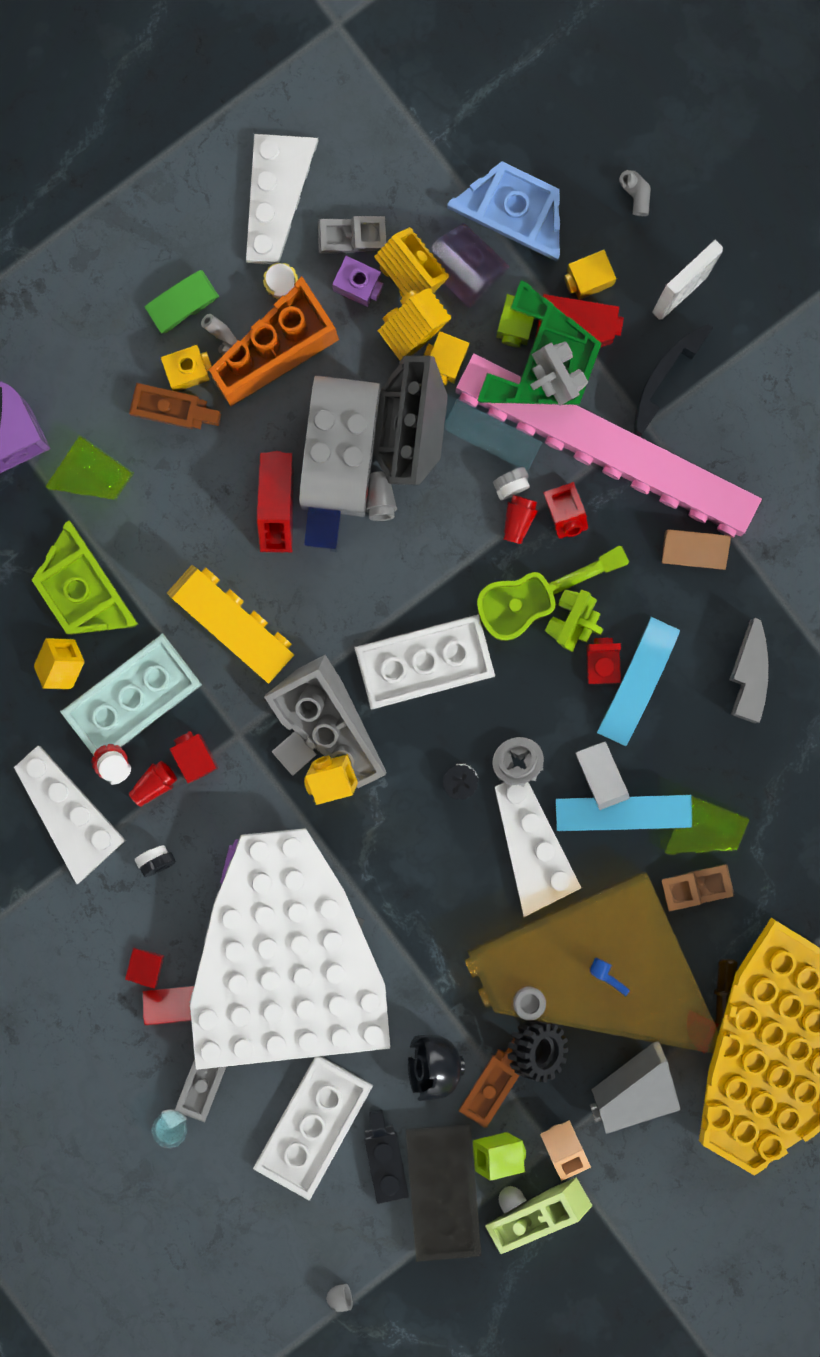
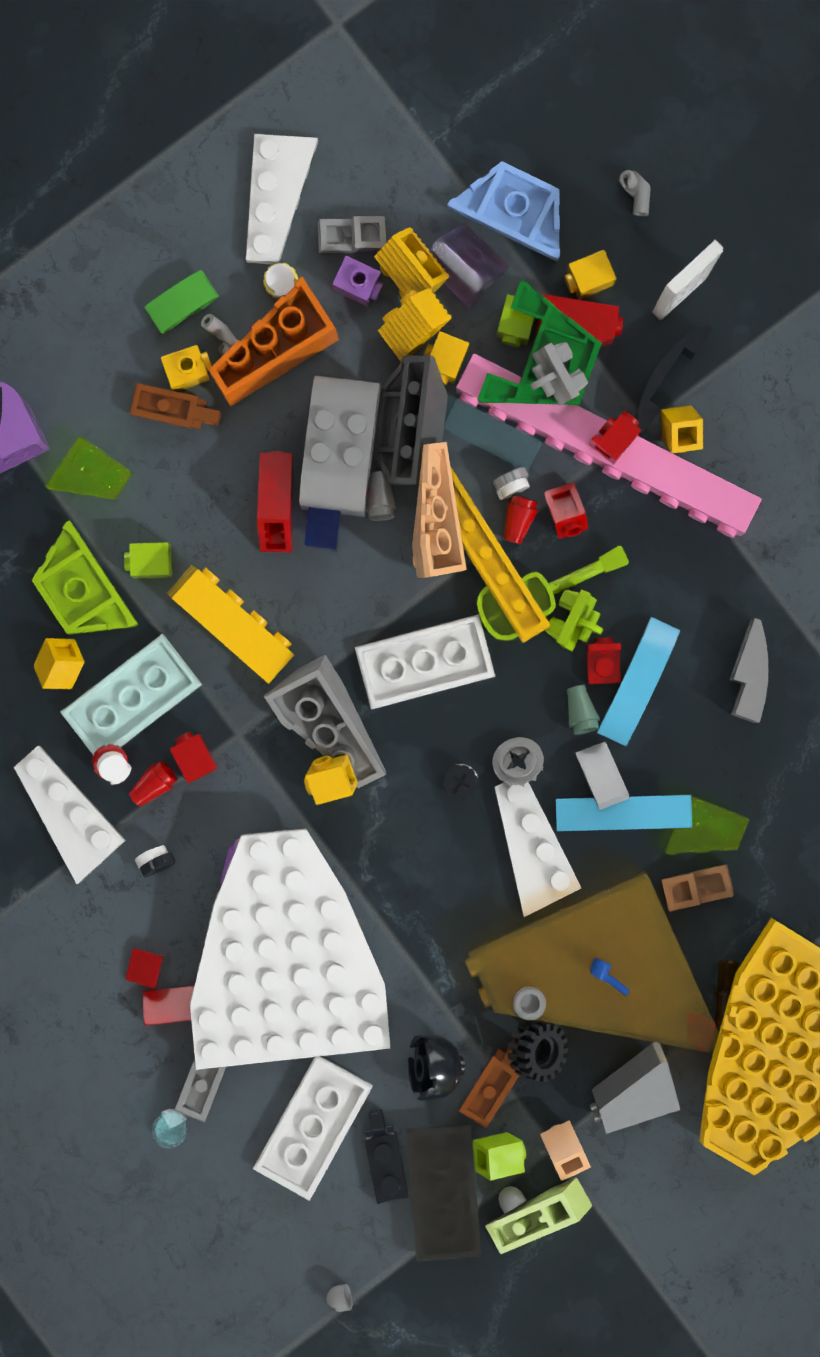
(149, 560): none -> lime brick
(294, 753): light grey tile -> none
(437, 531): none -> light nougat wedge
(497, 569): none -> yellow tile
(581, 711): none -> sand green cone
(616, 436): none -> red brick
(681, 429): none -> yellow brick
(695, 549): medium nougat slope -> none

